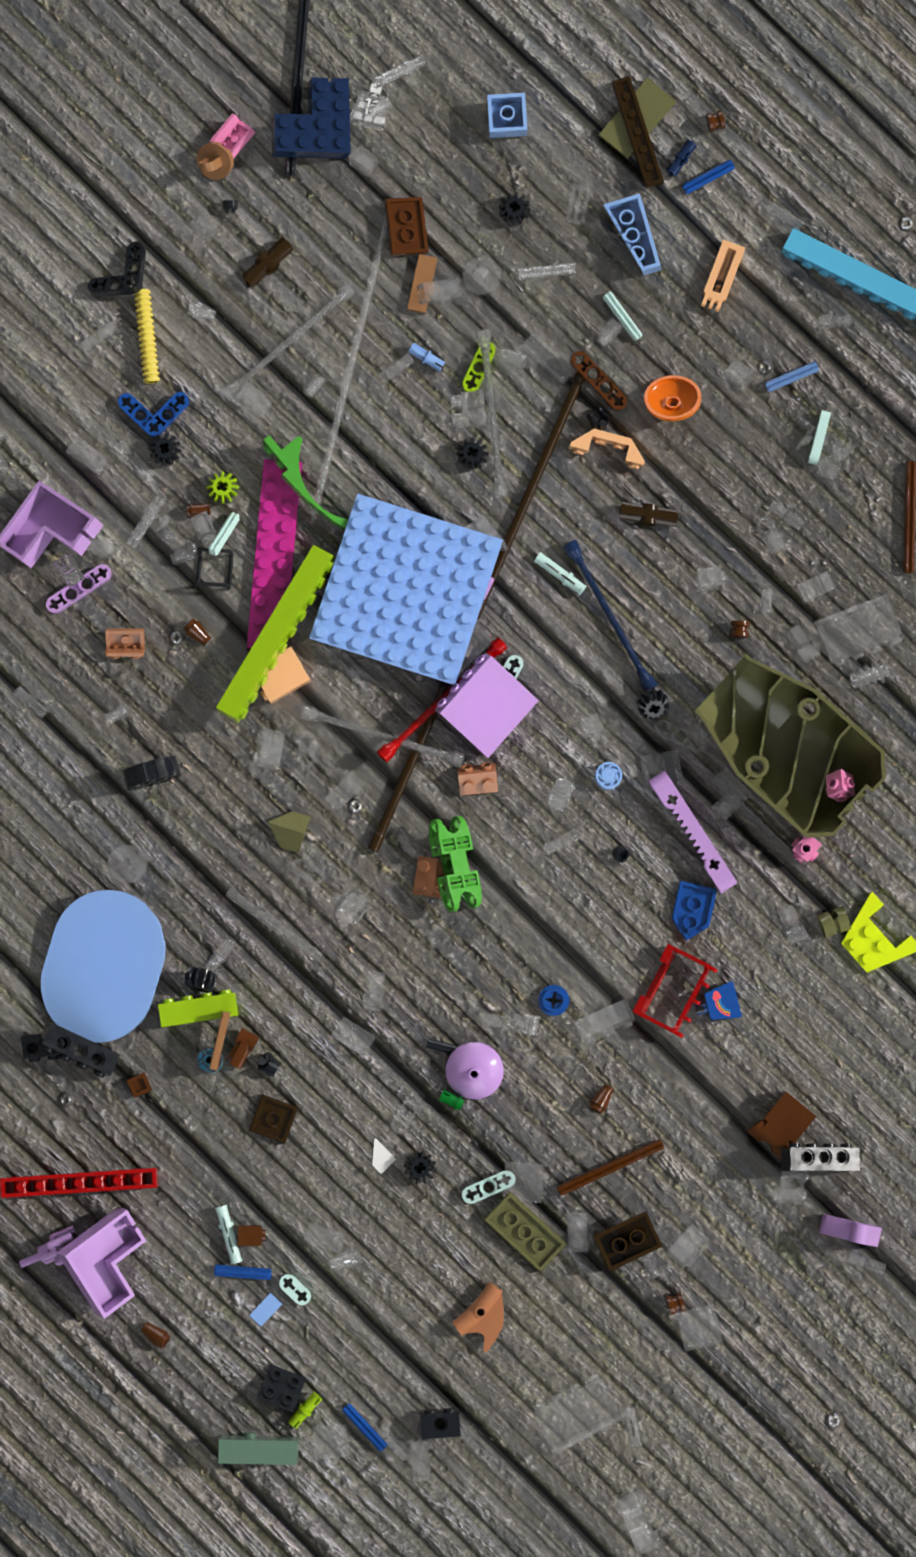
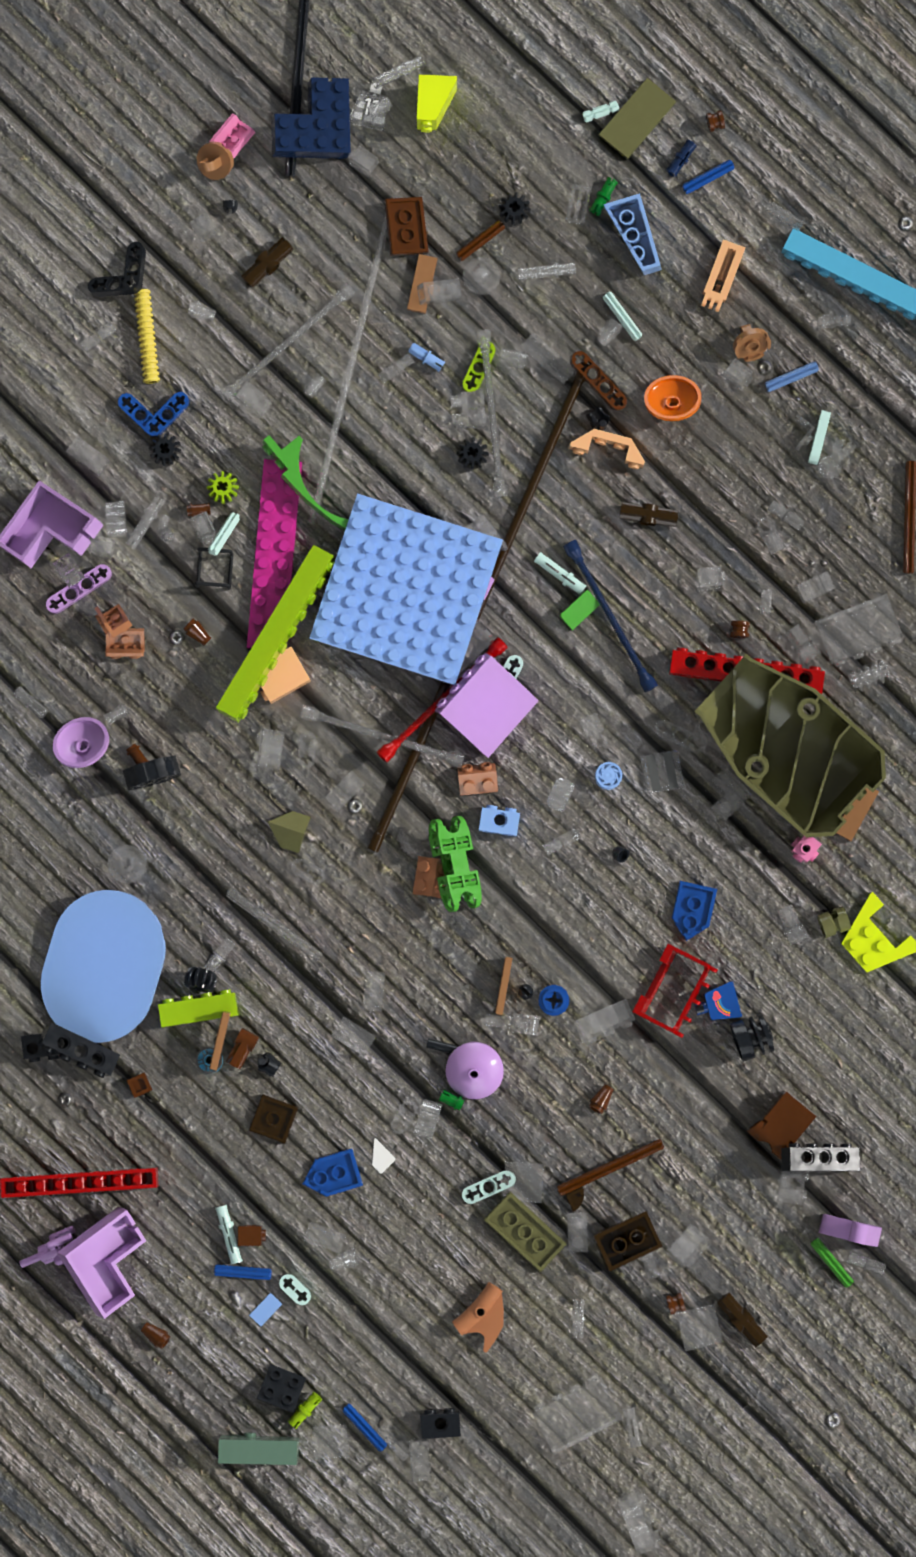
(80, 735): none -> lavender dish
(113, 620): none -> nougat bracket
(116, 519): none -> clear axle
(136, 754): none -> reddish brown pin
(183, 556): clear bracket -> none
(334, 1174): none -> blue tile
(348, 907): clear tile -> none
(424, 1172): black gear -> none
(427, 1119): none -> clear axle
(434, 97): none -> neon yellow slope
(480, 240): none -> reddish brown axle
(488, 825): none -> light blue brick
(503, 986): none -> medium nougat tile
(507, 115): light blue brick -> none
(522, 995): none -> black hinge
(575, 1198): none -> dark brown tile
(578, 1319): none -> clear pin
(579, 610): none -> bright green slope
(600, 111): none -> light aqua axle
(603, 196): none -> green pin
(637, 132): dark brown tile -> none
(652, 704): black gear -> none
(678, 667): none -> red brick
(721, 875): lavender gear -> none
(742, 1319): none -> dark brown piece
(751, 343): none -> medium nougat tile
(752, 1037): none -> black wheel
(832, 1263): none -> bright green axle
(840, 785): bright pink brick -> none
(857, 815): none -> medium nougat tile

